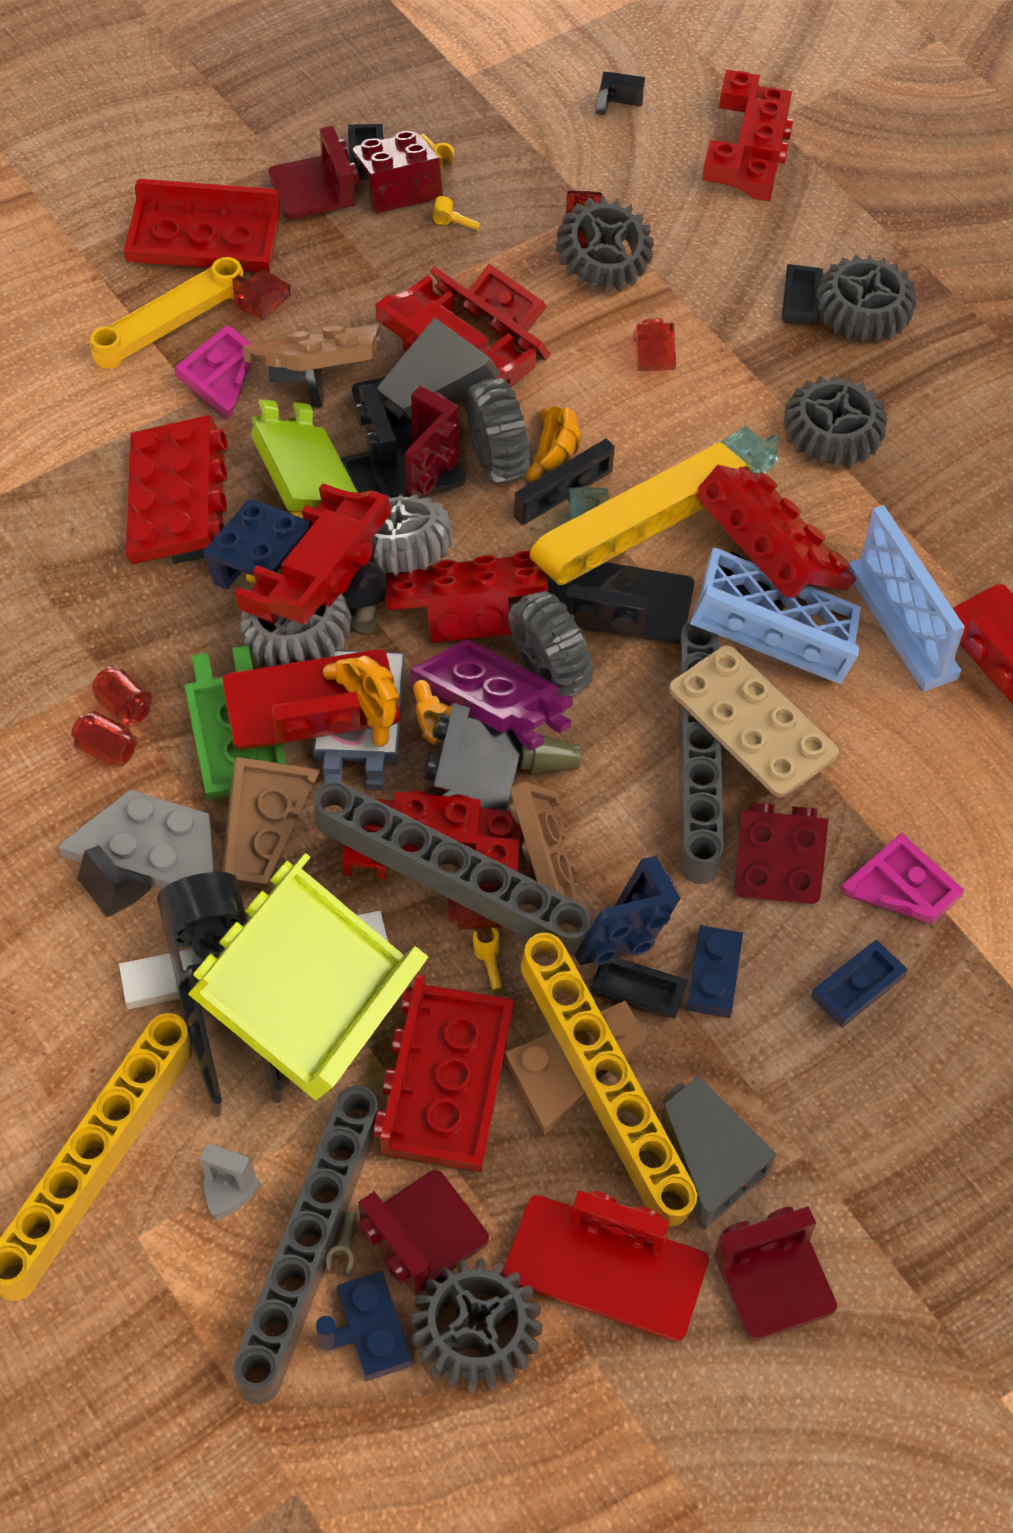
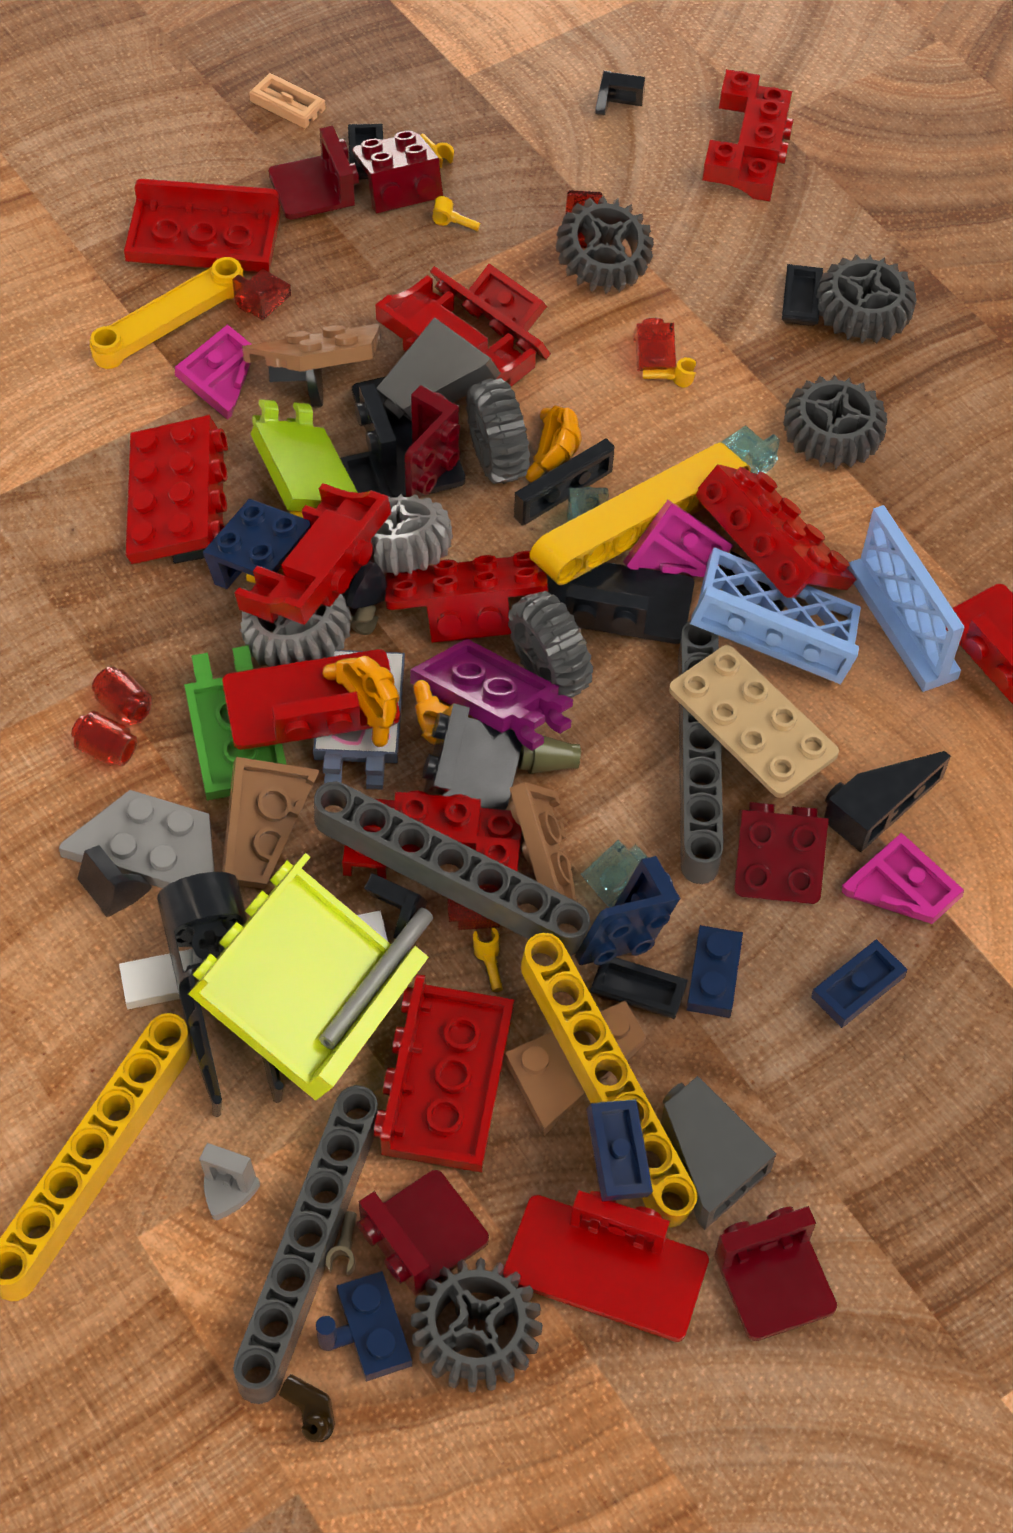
(283, 103): none -> light nougat tile
(314, 1405): none -> dark brown arm
(375, 978): none -> light grey piece
(396, 896): none -> black tile
(613, 871): none -> clear light blue bracket
(619, 1150): none -> dark blue plate
(675, 543): none -> dark pink wing
(681, 375): none -> yellow hand
(880, 797): none -> black slope

